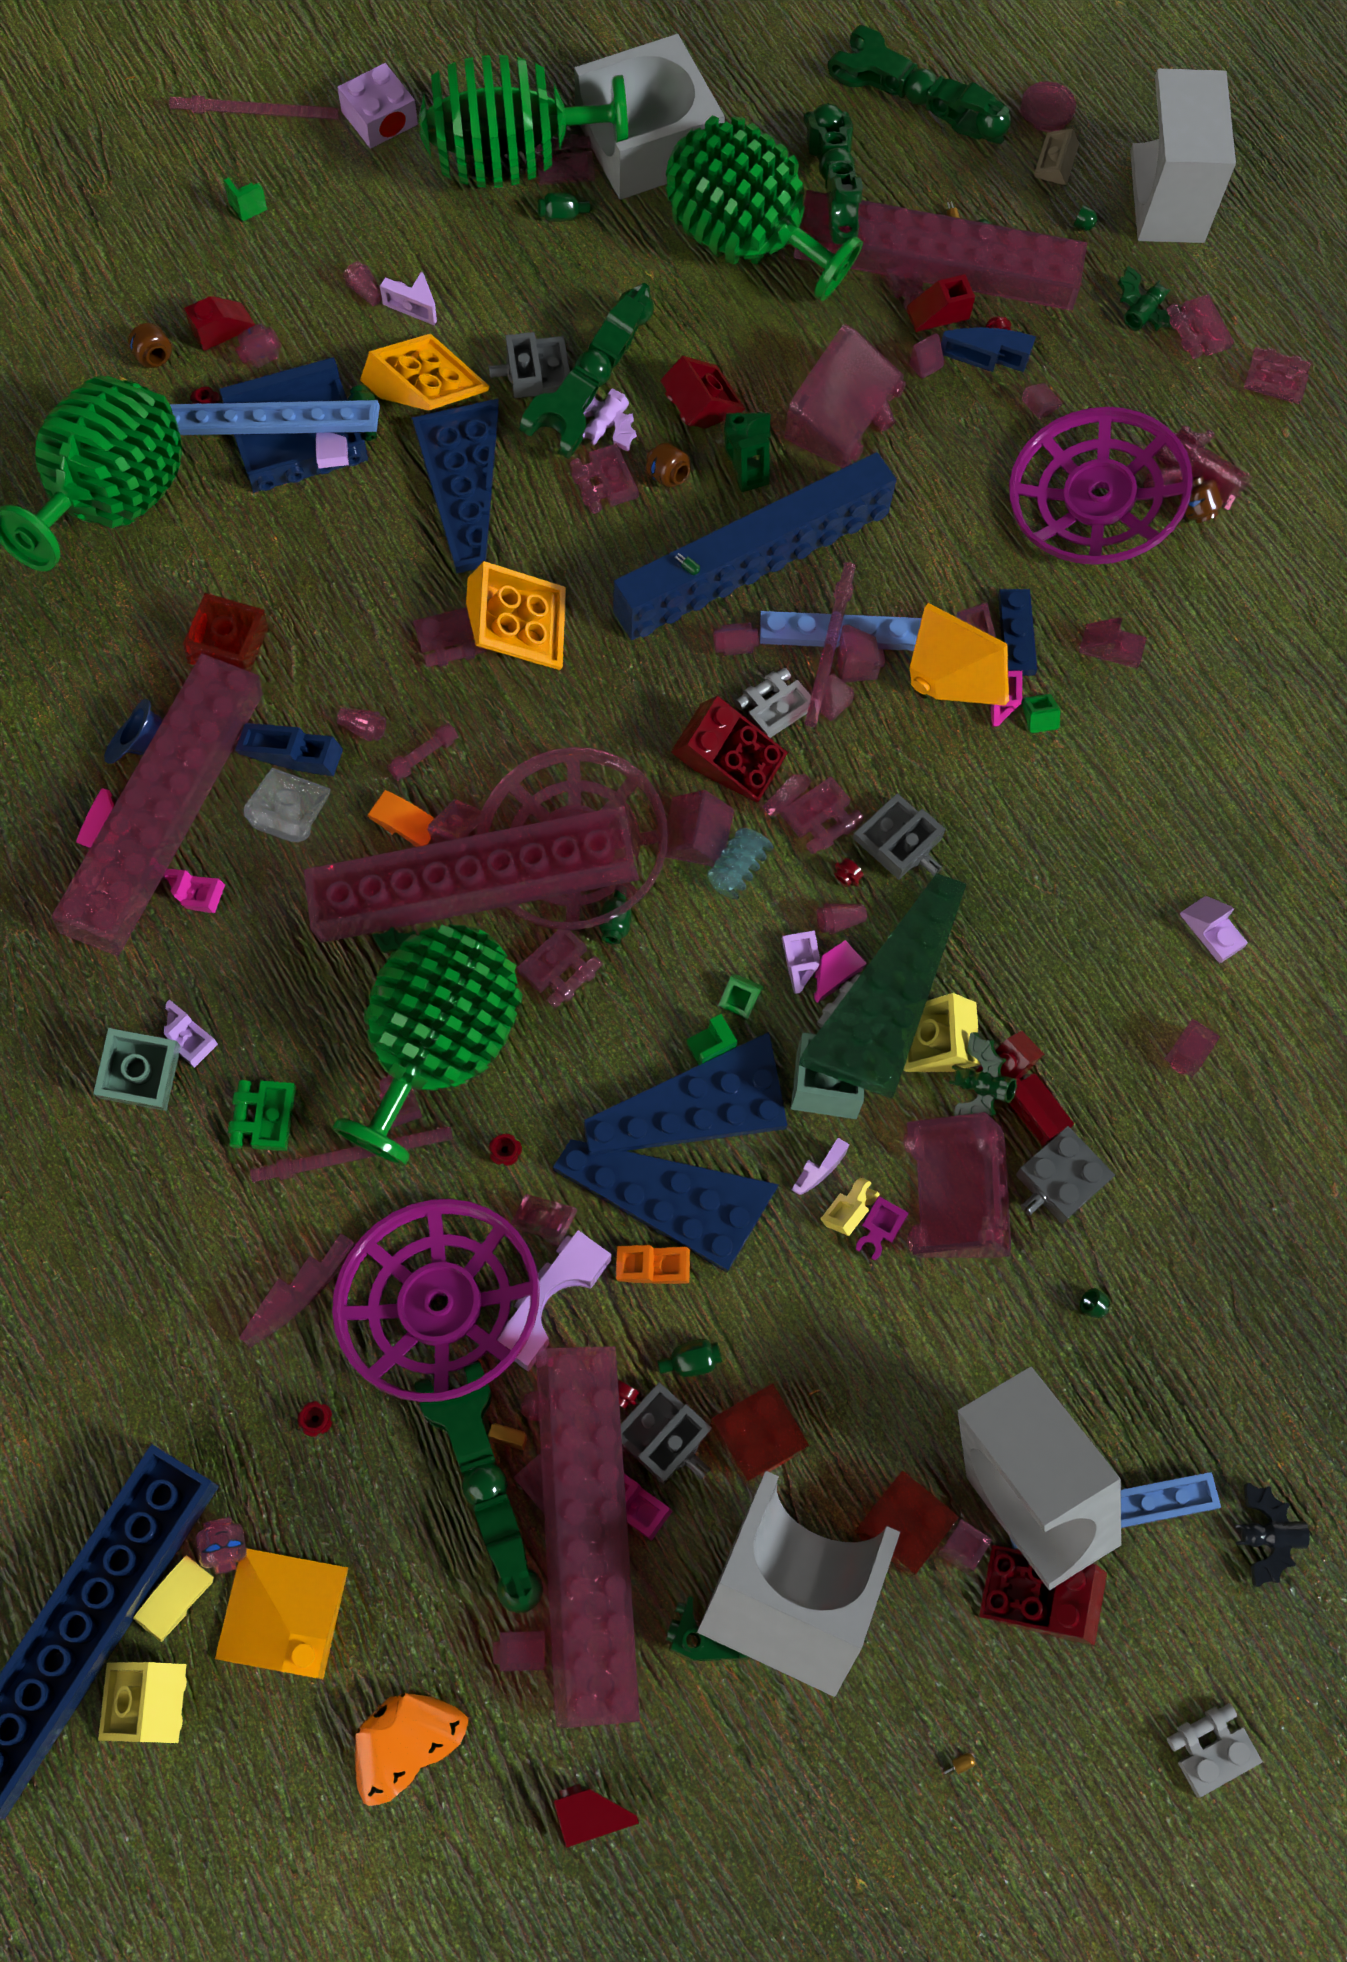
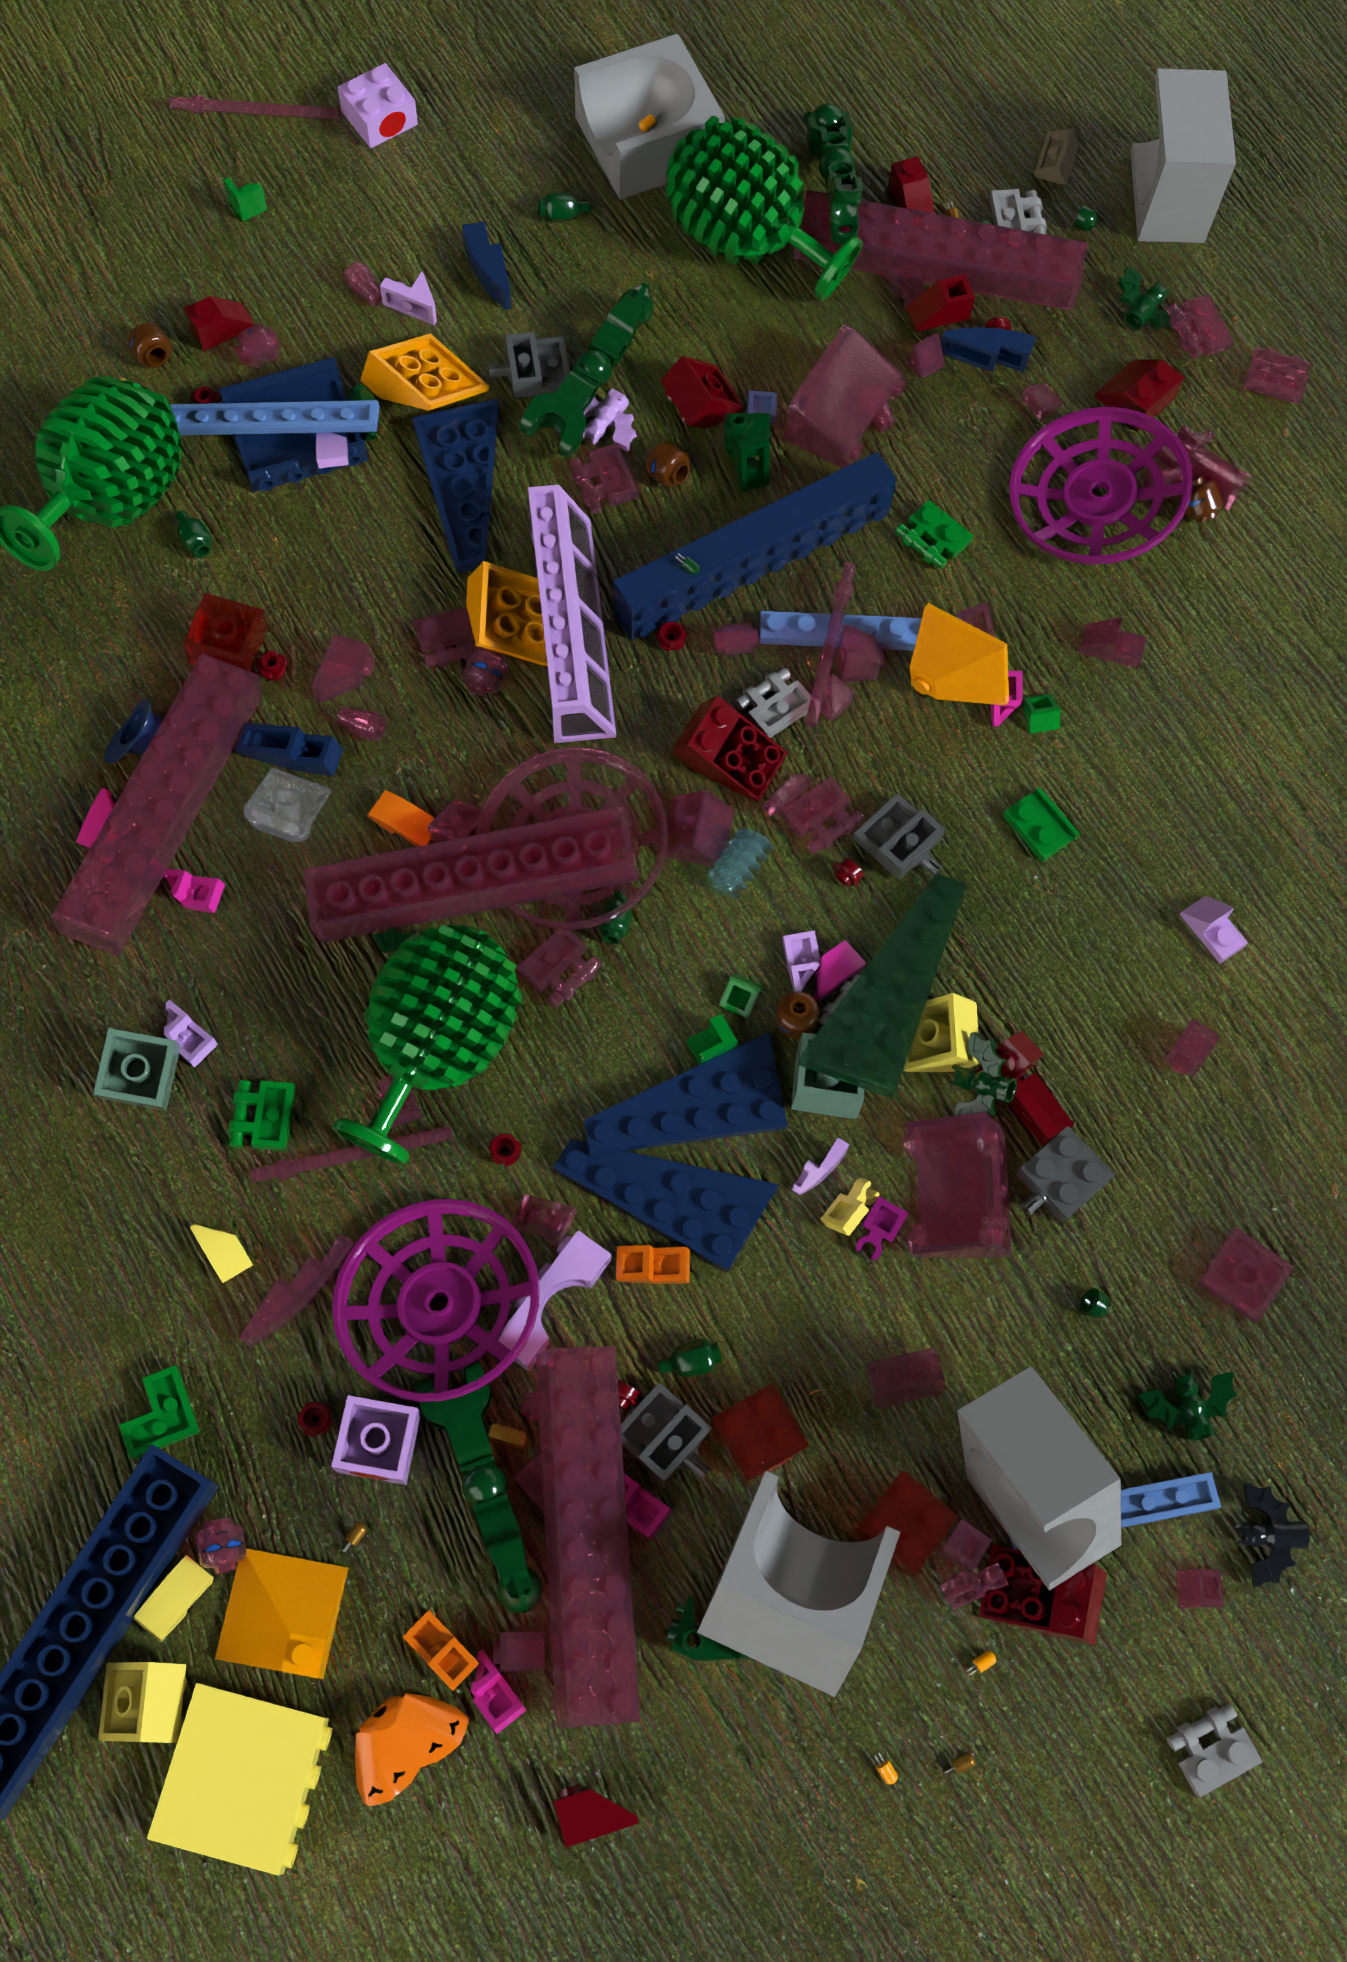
(171, 1415): none -> green plate
(193, 535): none -> dark green plant
(222, 1251): none -> light yellow slope
(240, 1780): none -> light yellow panel
(272, 672): none -> dark red plate
(342, 668): none -> clear pink slope
(355, 1534): none -> pearl gold piece
(376, 1440): none -> lavender brick
(400, 767): clear pink bar -> none
(440, 1650): none -> orange slope
(484, 671): none -> clear pink head
(487, 262): none -> dark blue slope
(494, 1695): none -> dark pink slope
(506, 119): green plant -> none
(567, 167): clear pink plate -> none
(571, 617): none -> lavender window
(646, 123): none -> light orange piece
(671, 629): none -> dark red plate
(762, 402): none -> medium blue tile
(796, 1014): none -> reddish brown head
(840, 916): clear pink cone -> none
(886, 1770): none -> light orange piece
(897, 75): dark green piece -> none
(905, 1378): none -> clear pink hinge
(910, 185): none -> dark red slope
(938, 529): none -> green plate
(967, 1587): none -> clear pink plate
(983, 1662): none -> light orange piece
(1009, 210): none -> light grey plate
(1018, 630): dark blue plate -> none
(1040, 824): none -> green plate
(1048, 106): clear pink tile -> none
(1142, 387): none -> dark red slope
(1192, 1410): none -> dark green animal
(1200, 1588): none -> clear pink slope
(1245, 1275): none -> clear pink plate

